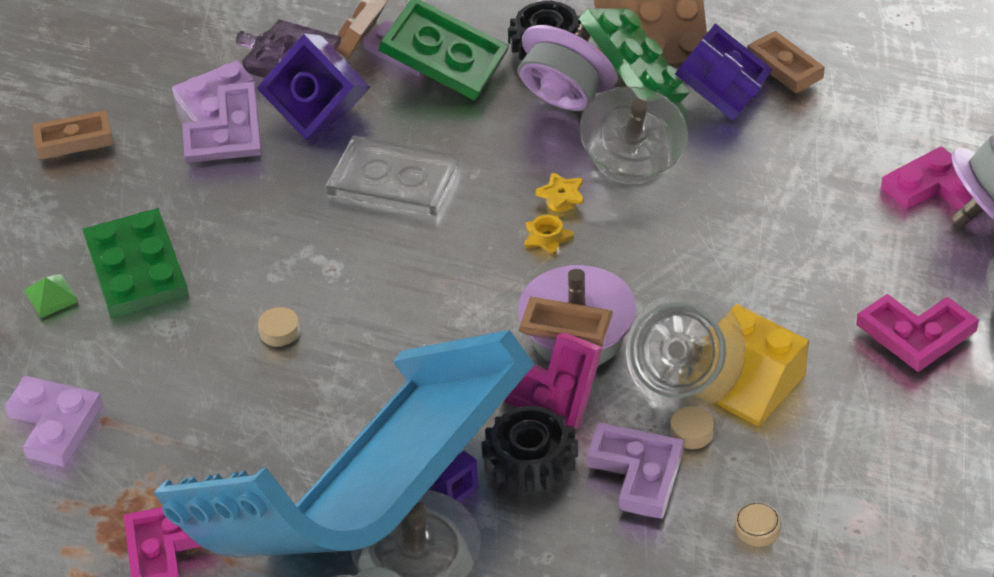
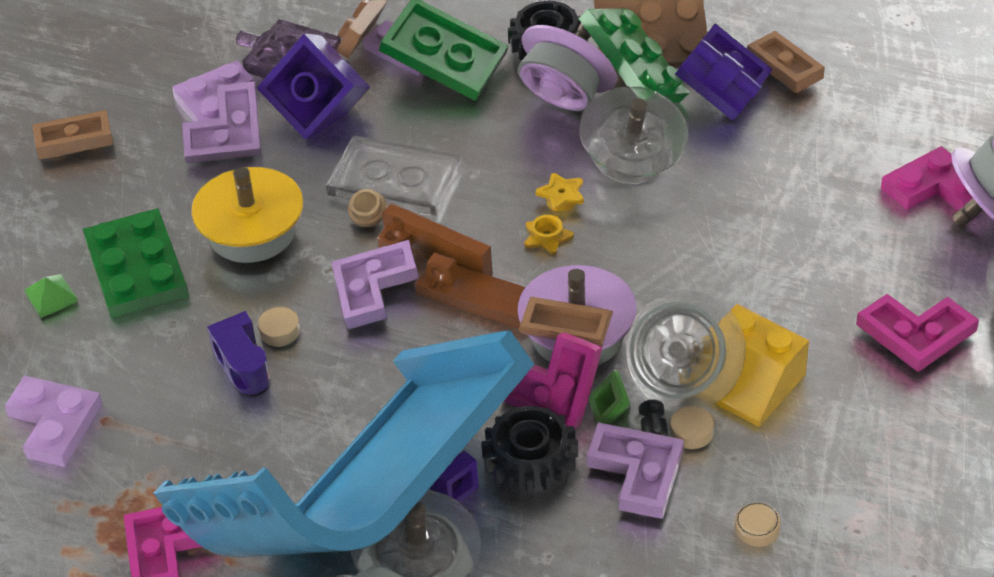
(239, 355): none -> dark purple leg
(248, 213): none -> yellow piece
(365, 274): none -> lavender plate
(366, 208): none -> tan plate
(431, 237): none -> dark orange hinge
(470, 290): none -> dark orange hinge
(609, 399): none -> bright green slope
(652, 421): none -> black piece

